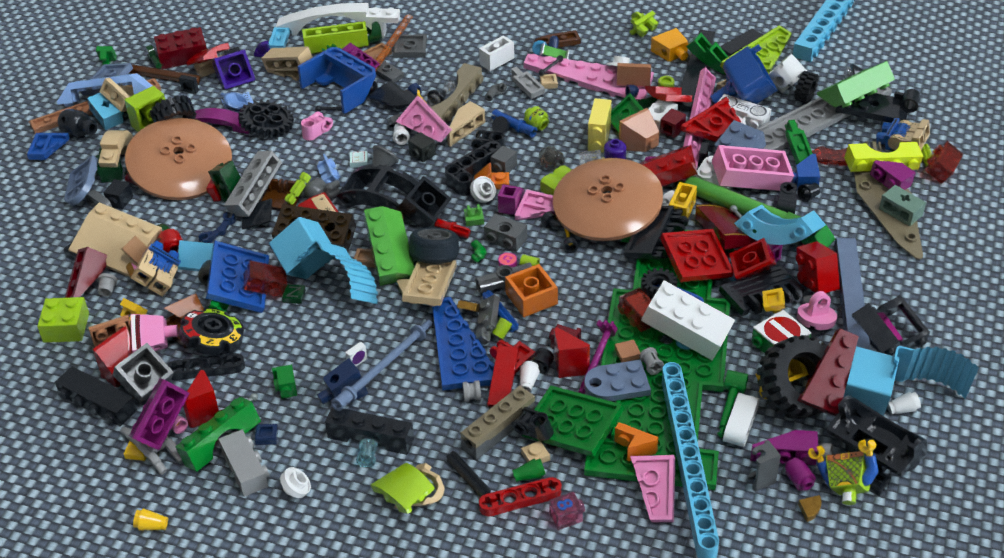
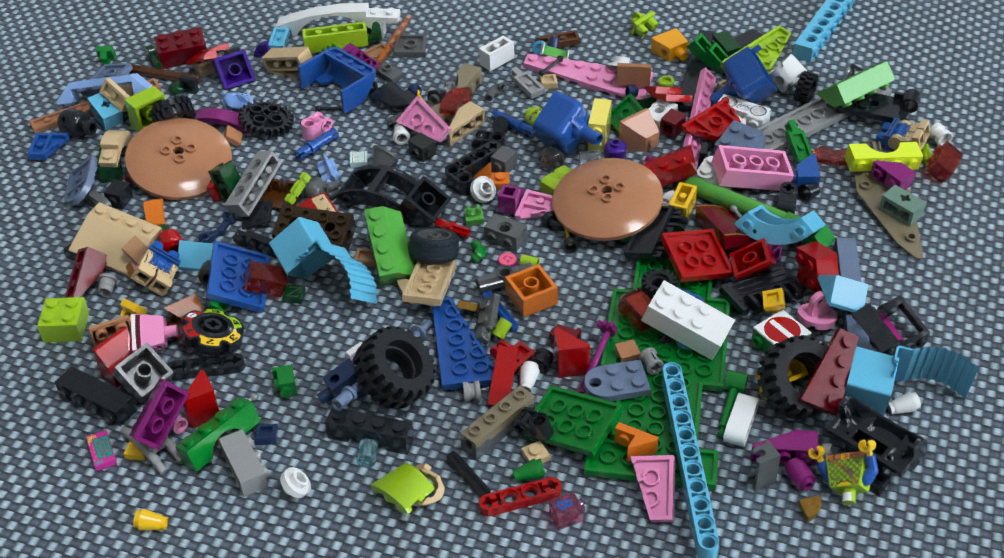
(101, 450): none -> tile
(155, 211): none -> orange slope
(175, 88): none -> dark green piece
(233, 136): none -> nougat tile
(254, 241): none -> black hinge
(311, 147): none -> blue pin
(379, 378): none -> black tyre
(454, 99): none -> clear red tile
(564, 124): none -> blue piece
(726, 42): none -> dark green tile
(843, 292): none -> medium azure slope
(939, 134): none -> white wheel

